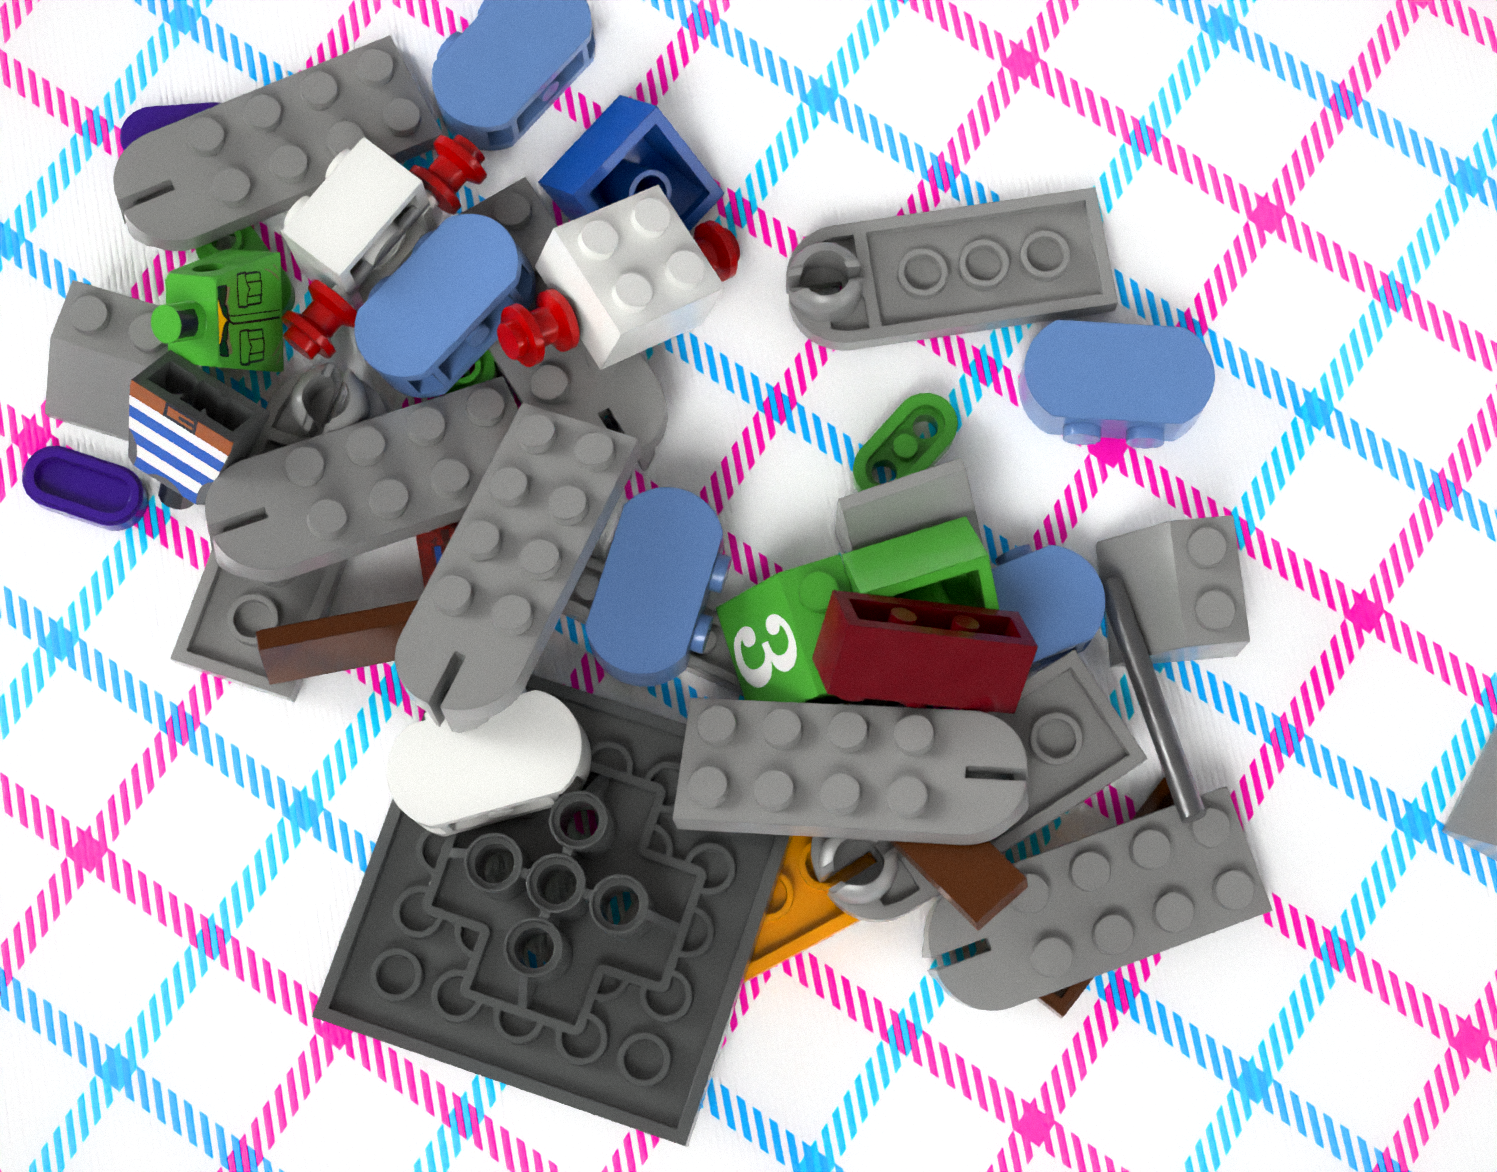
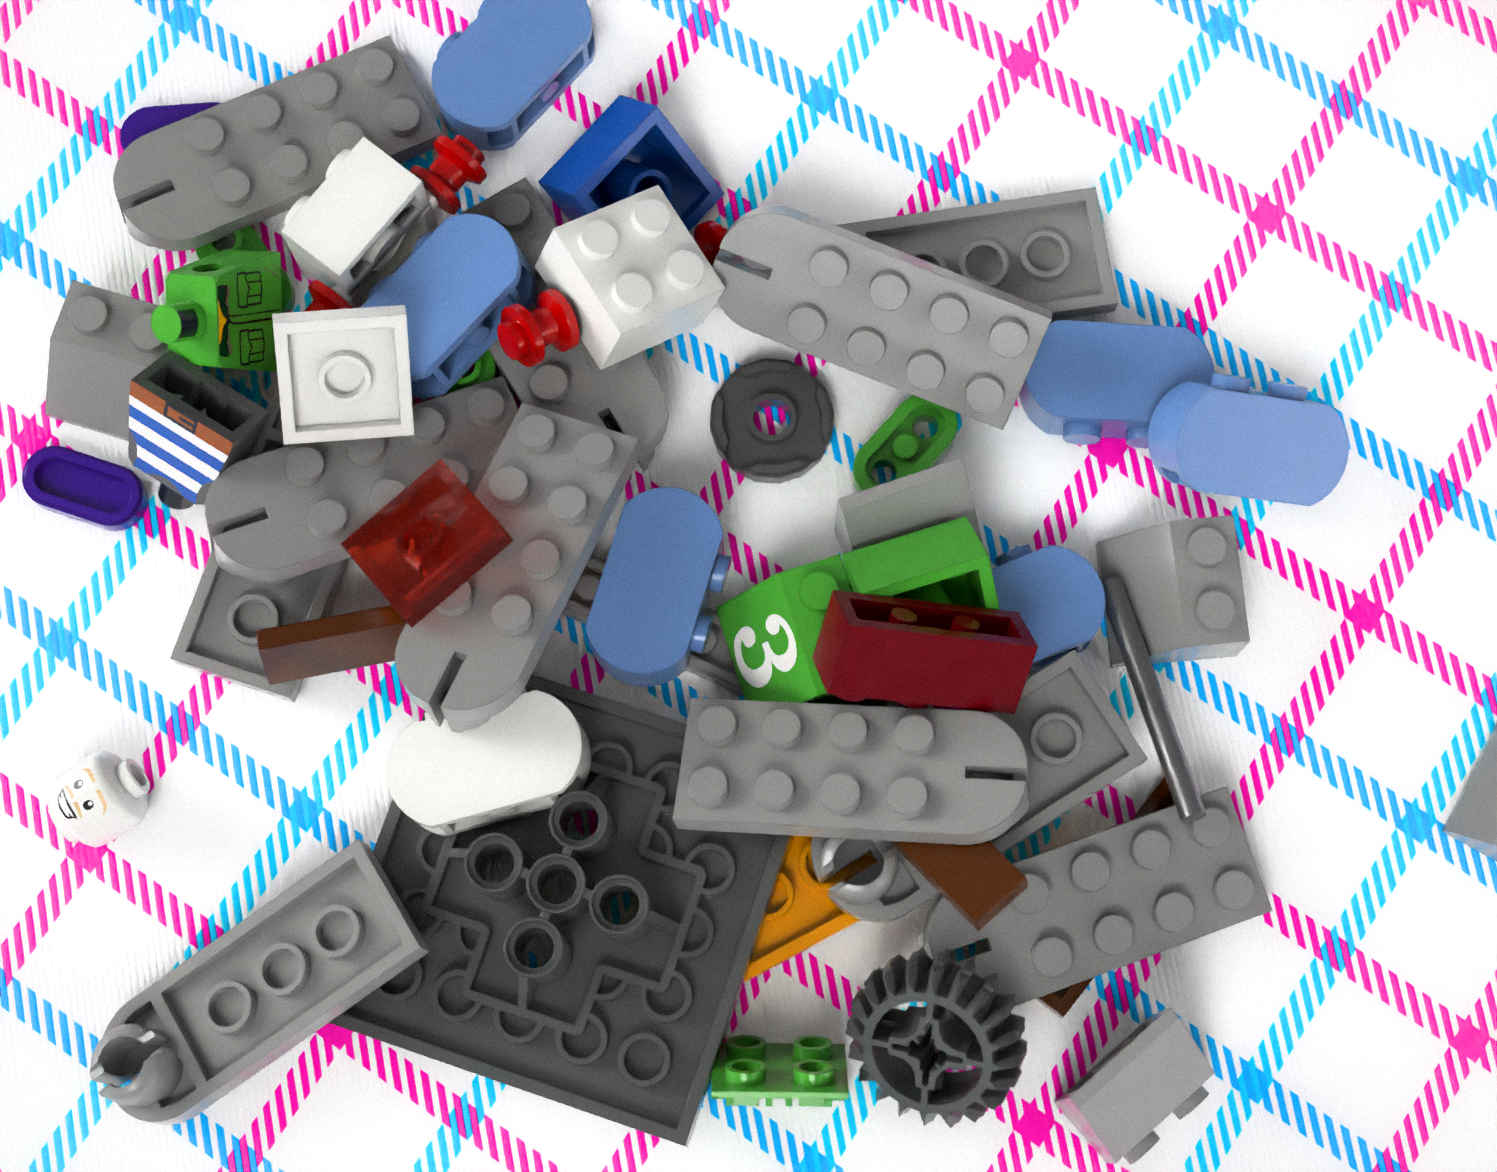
(99, 799): none -> white head
(257, 990): none -> light grey plate
(343, 374): none -> white tile
(426, 542): none -> clear red tile
(771, 456): none -> dark grey tile
(801, 1070): none -> bright green hinge
(879, 312): none -> light grey plate
(968, 1026): none -> dark grey gear
(1137, 1087): none -> light grey slope
(1248, 441): none -> medium blue brick

